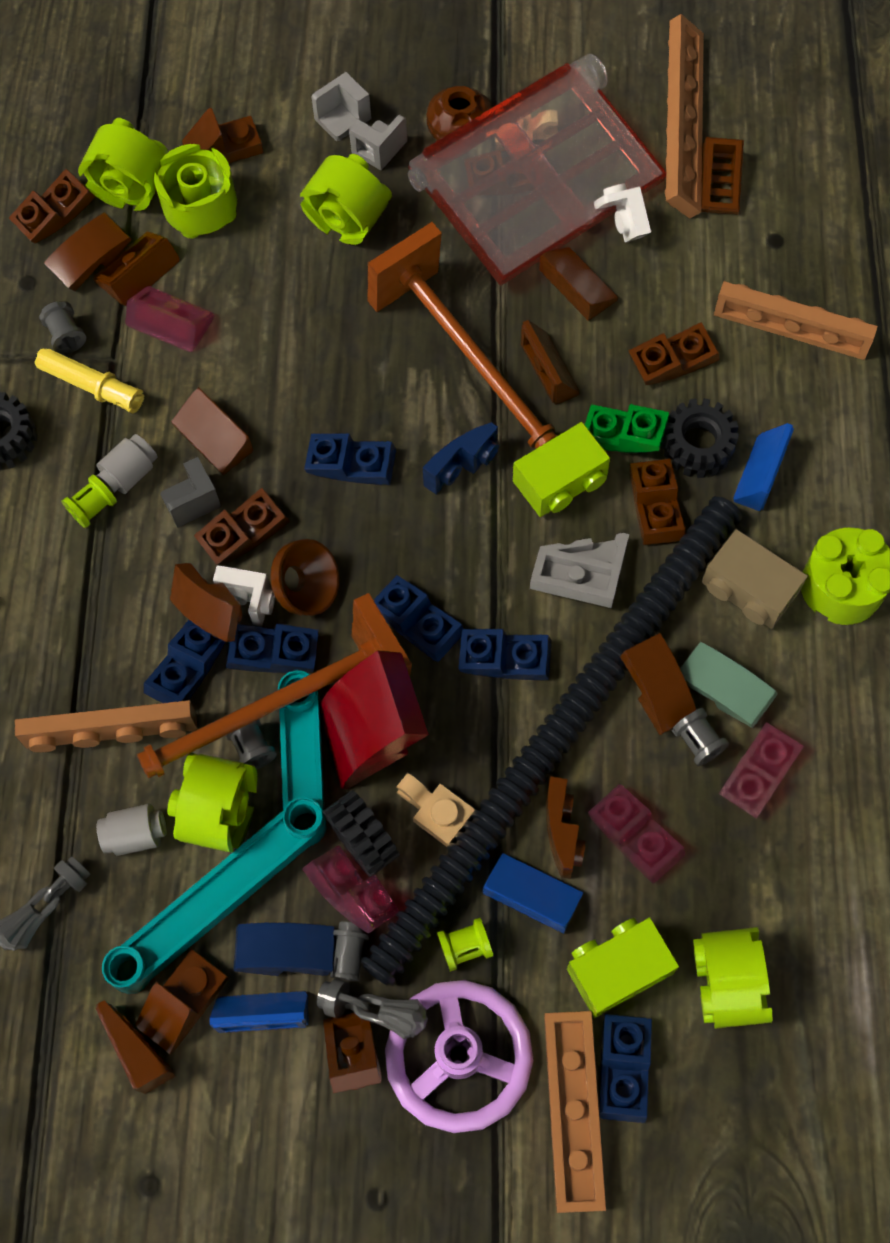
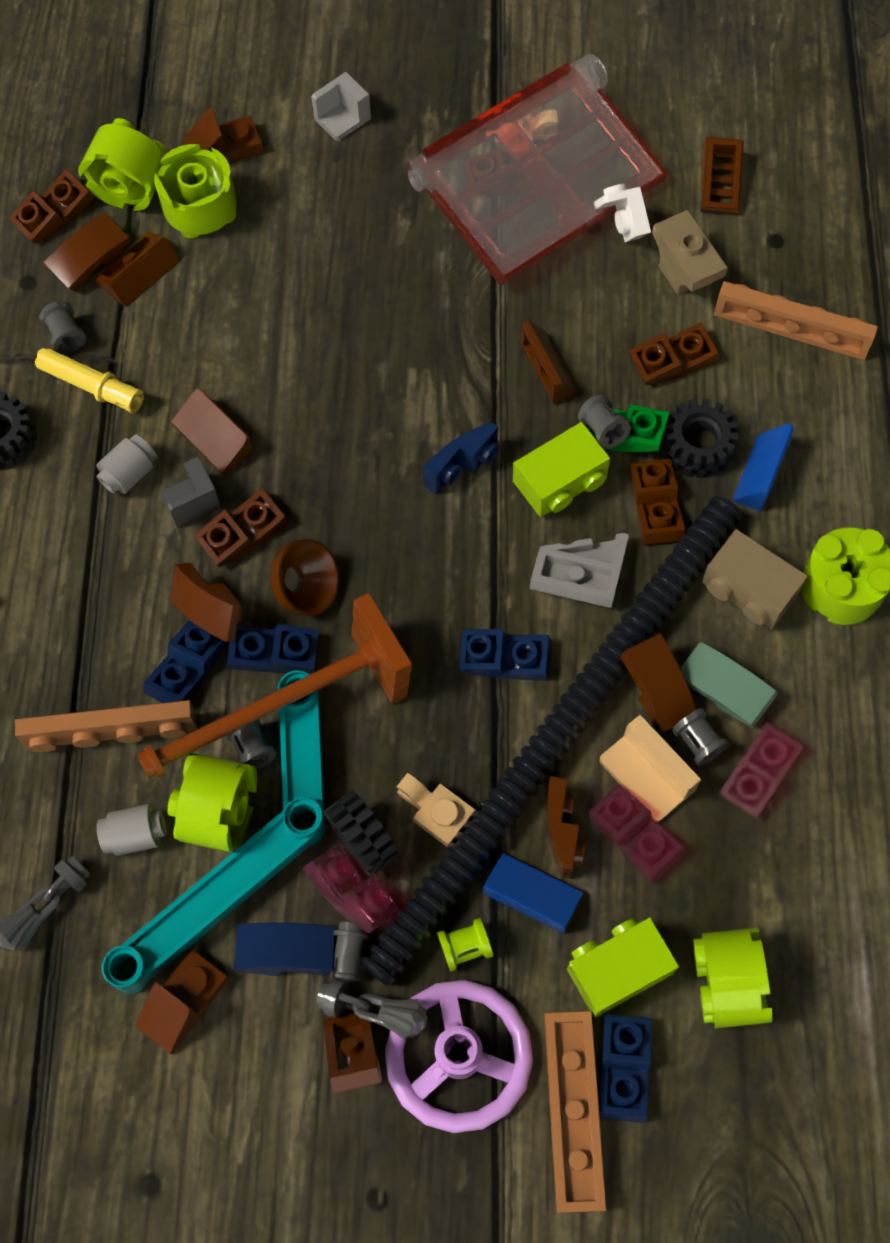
(89, 501): lime bush -> none
(139, 1059): reddish brown slope -> none
(168, 318): clear pink slope -> none
(248, 587): white bracket -> none
(260, 1012): blue slope -> none
(345, 198): lime brick -> none
(349, 460): dark blue slope -> none
(371, 717): dark red slope -> none
(378, 142): light grey panel -> none
(407, 268): dark orange tile -> none
(418, 620): dark blue slope -> none
(444, 119): reddish brown piece -> none
(576, 282): reddish brown slope -> none
(601, 418): none -> dark grey bush
(650, 769): none -> tan panel
(684, 117): medium nougat plate -> none
(686, 254): none -> dark tan brick

